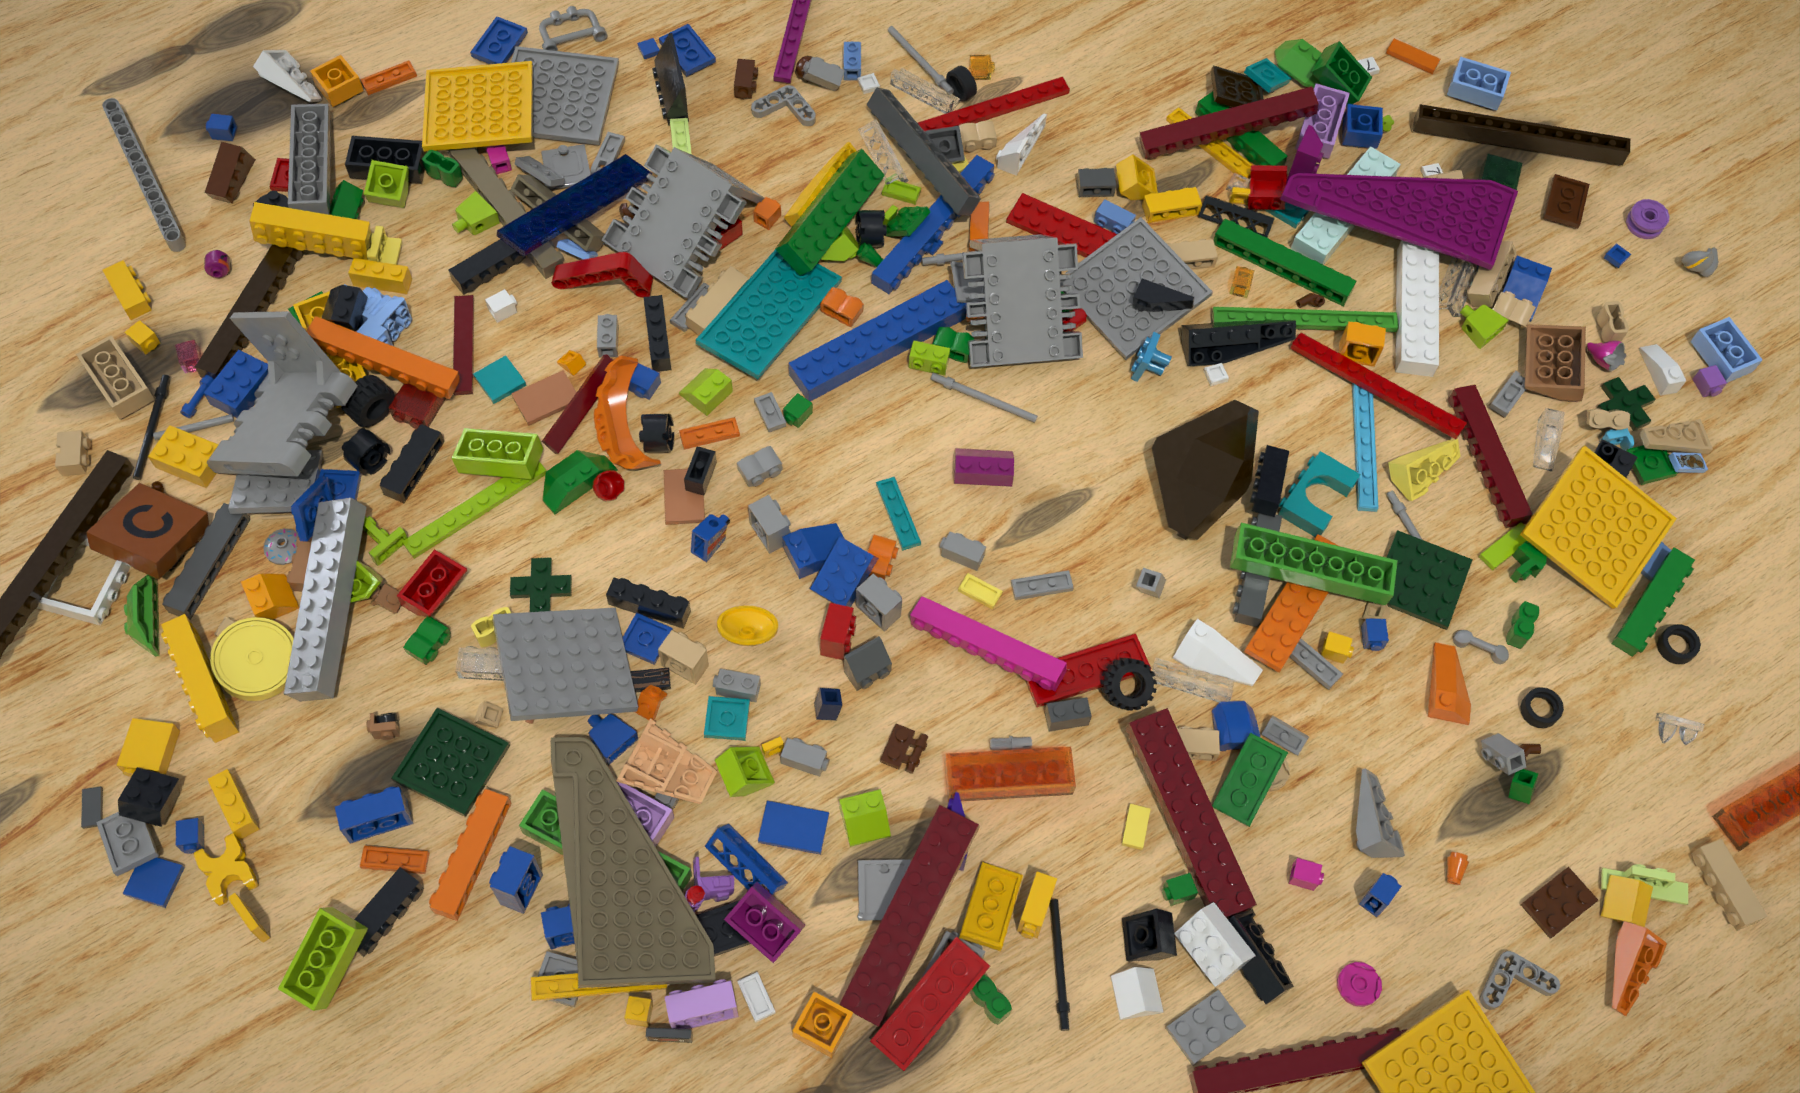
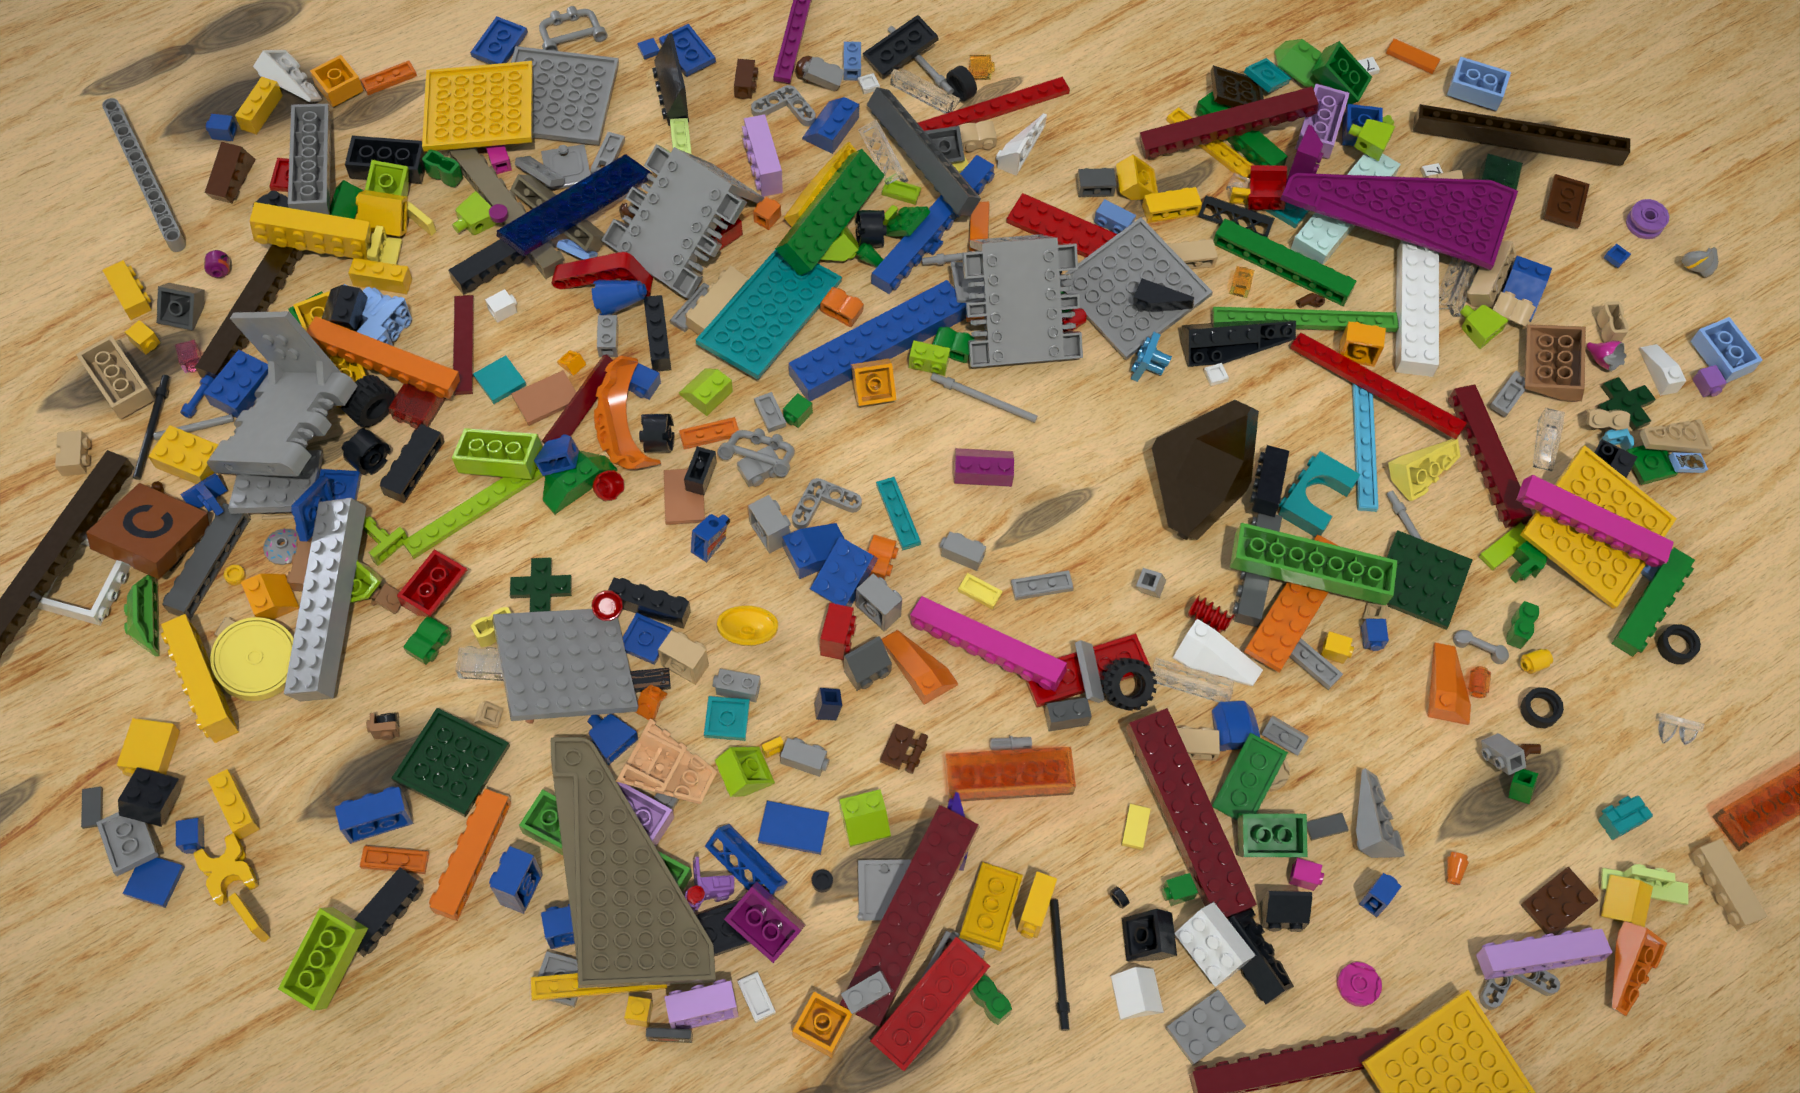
(179, 305): none -> dark grey slope
(205, 493): none -> blue bracket
(234, 575): none -> yellow tile
(259, 105): none -> yellow brick
(383, 210): none -> yellow brick
(420, 219): none -> light yellow tile
(498, 213): none -> magenta tile
(557, 455): none -> blue torso
(606, 605): none -> red hair
(616, 295): none -> blue cone
(762, 155): none -> lavender brick
(781, 466): none -> light grey bar
(822, 880): none -> black tile
(823, 495): none -> light grey beam
(833, 124): none -> blue slope
(867, 992): none -> light grey brick
(873, 382): none -> light orange brick
(900, 46): none -> black plate
(922, 671): none -> orange wedge
(1089, 671): none -> light grey tile
(1119, 897): none -> black tile
(1210, 615): none -> red piece
(1272, 835): none -> green brick
(1286, 910): none -> black slope
(1326, 826): none -> dark grey piece
(1372, 137): none -> lime torso
(1479, 682): none -> clear orange brick
(1536, 660): none -> yellow brick
(1543, 953): none -> lavender brick
(1594, 521): none -> dark pink brick
(1624, 817): none -> teal brick

